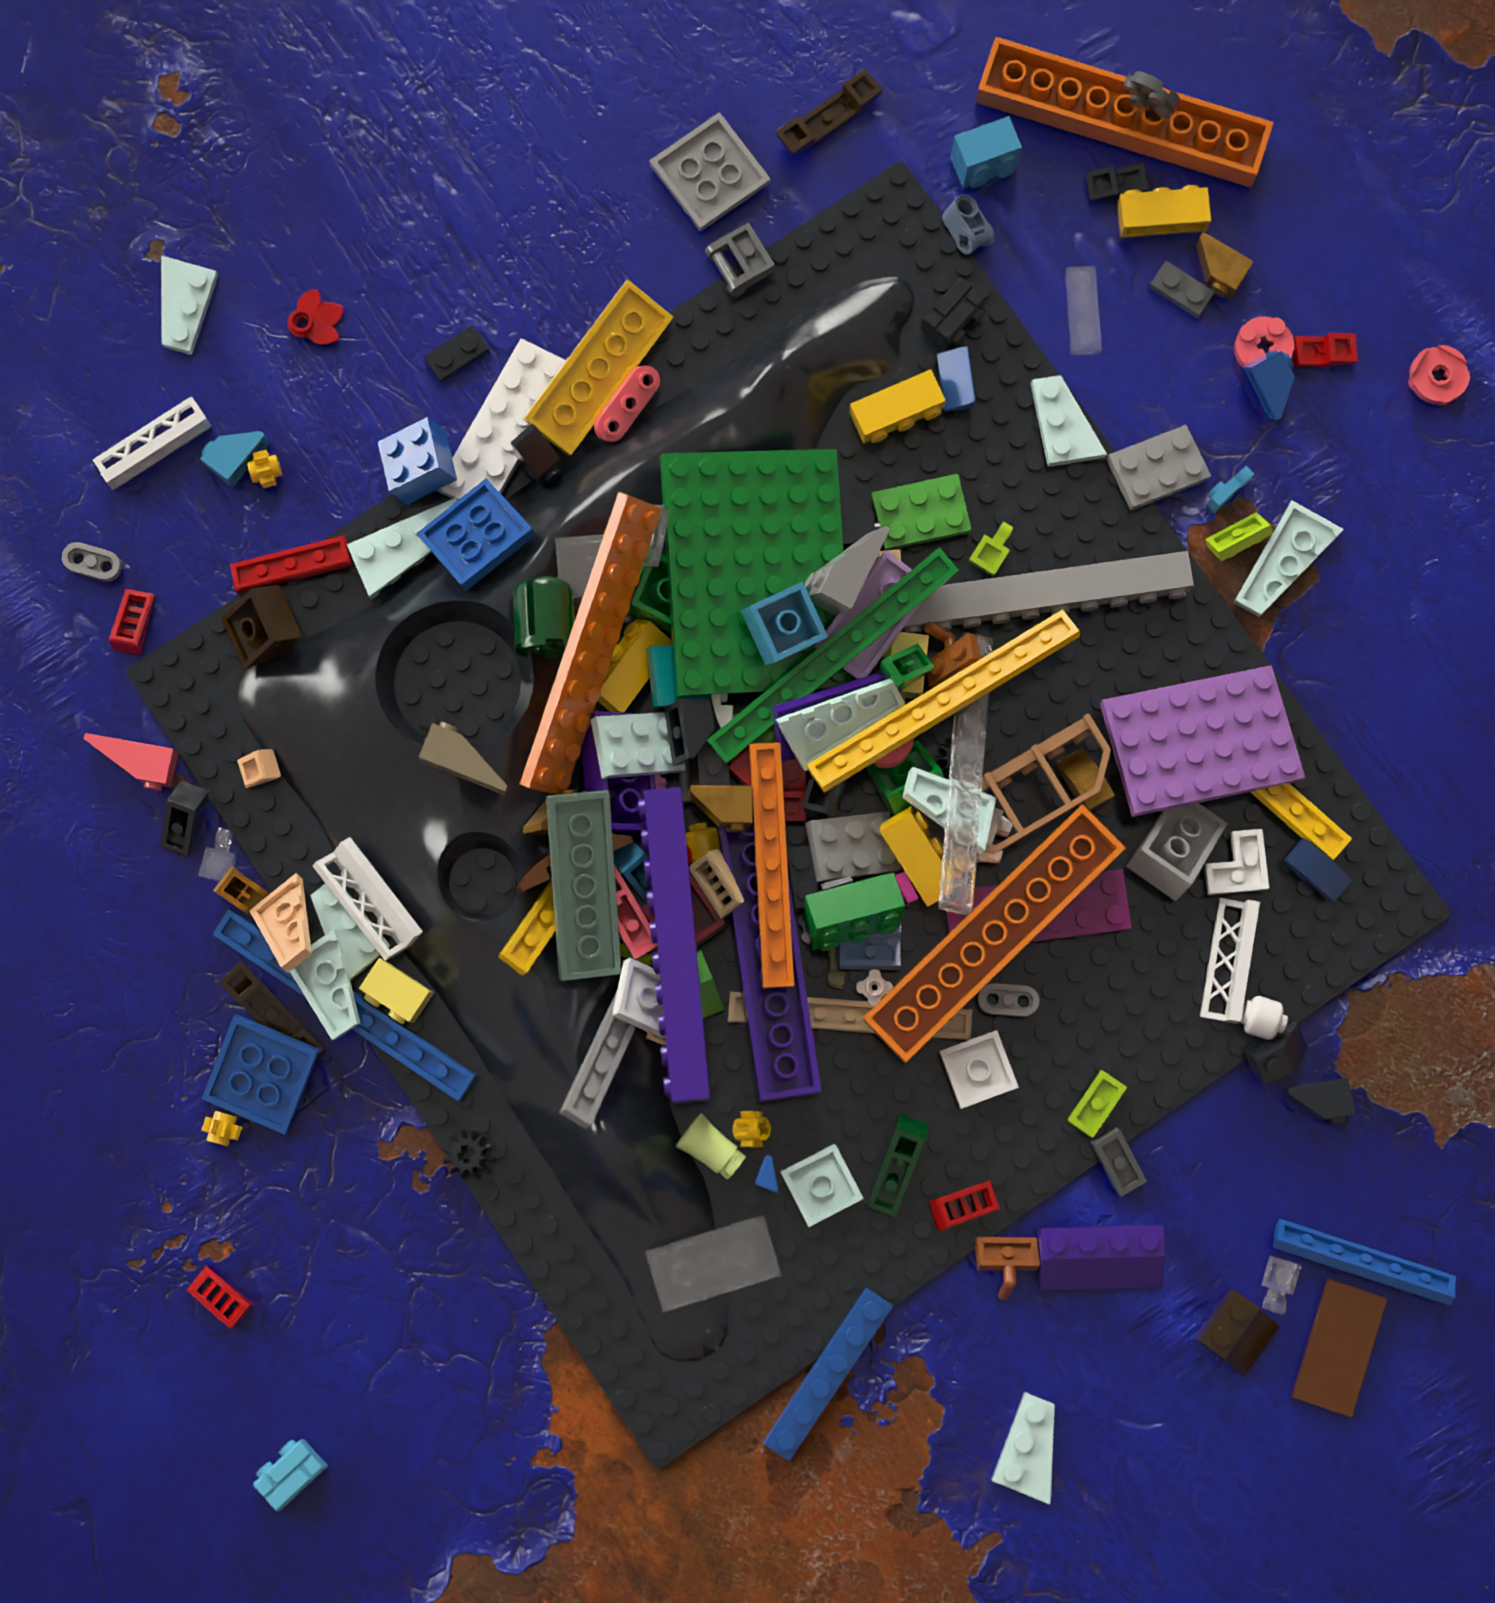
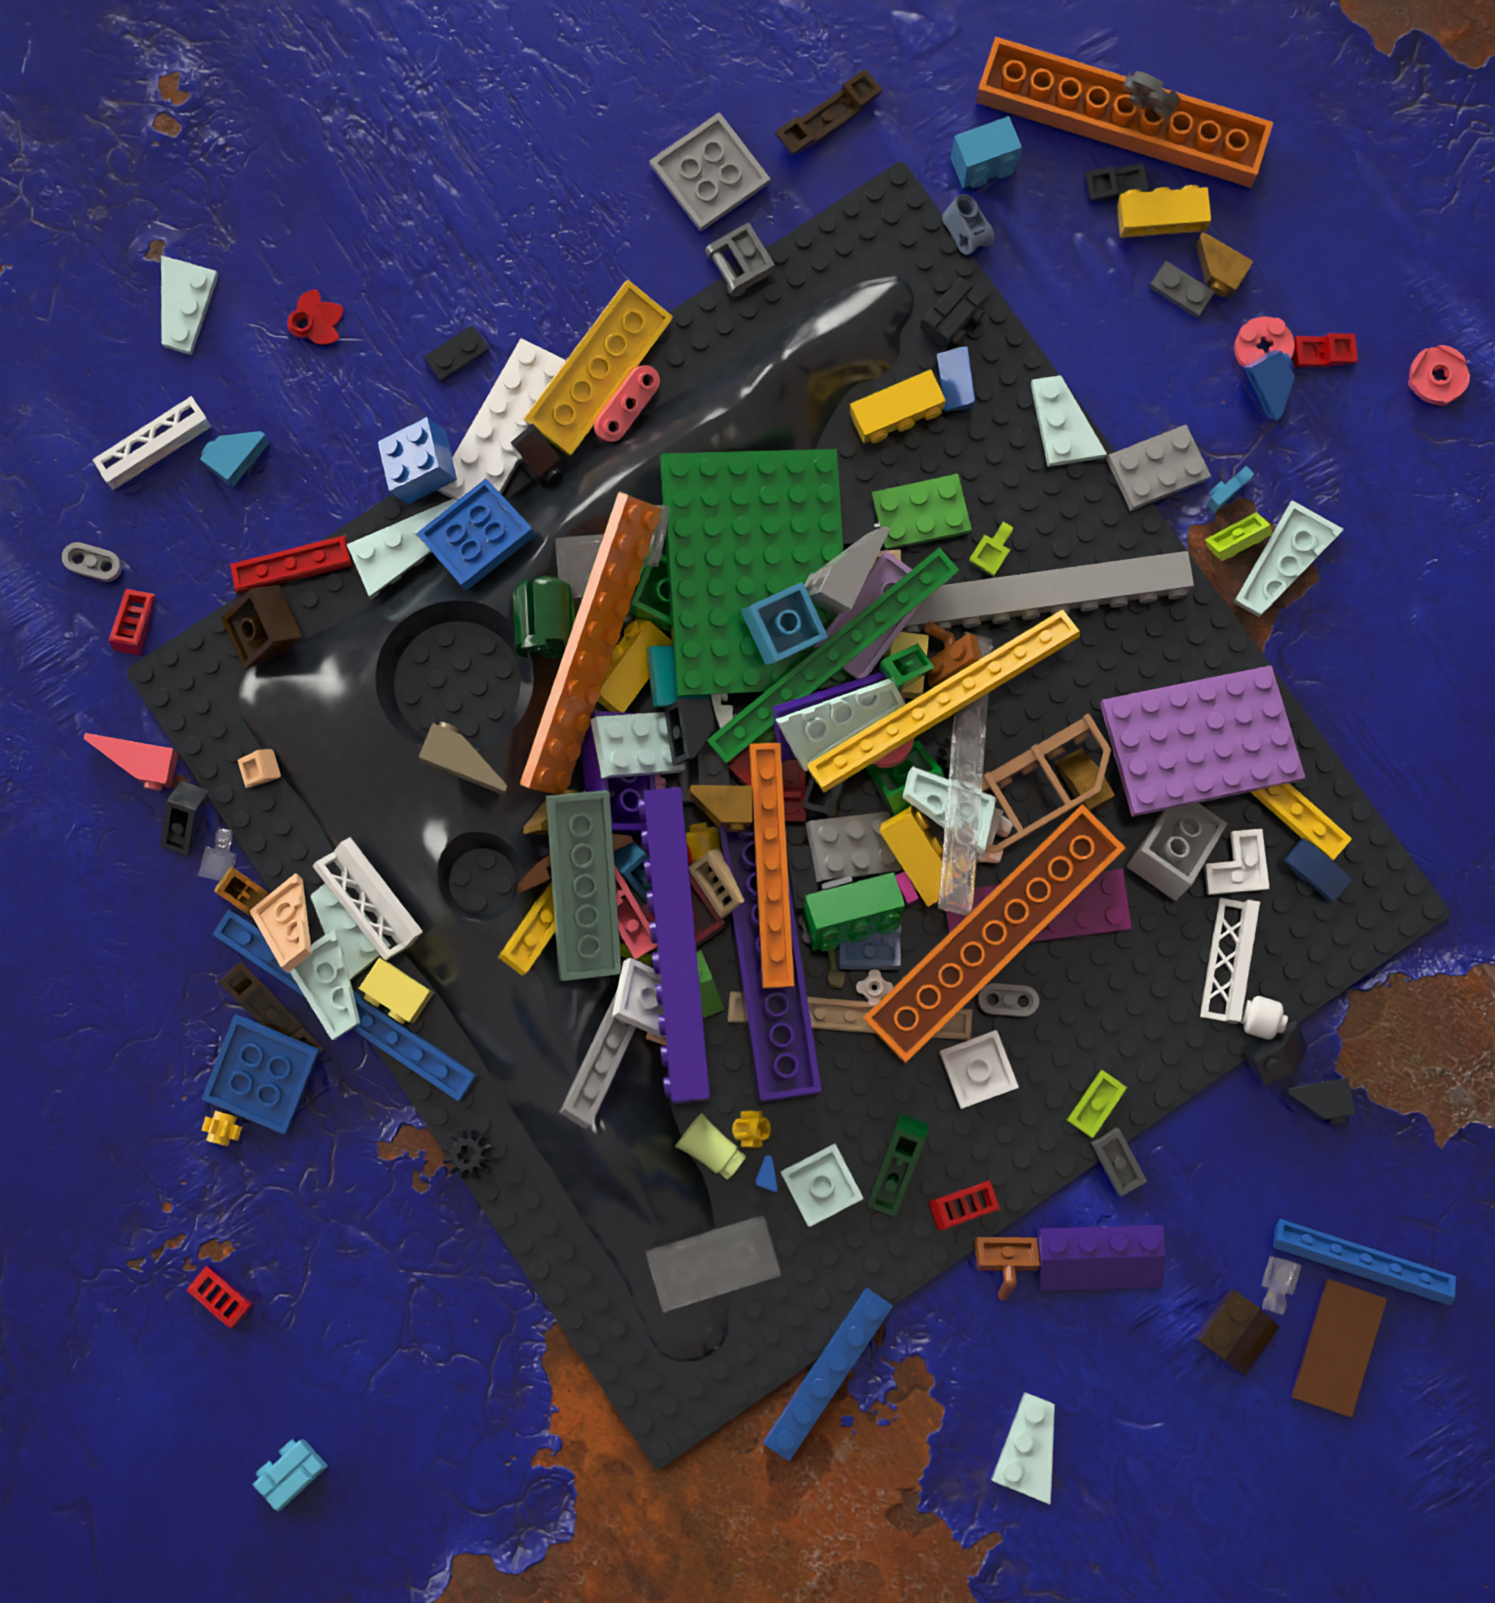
(264, 468): yellow gear -> none
(1083, 310): clear plate -> none

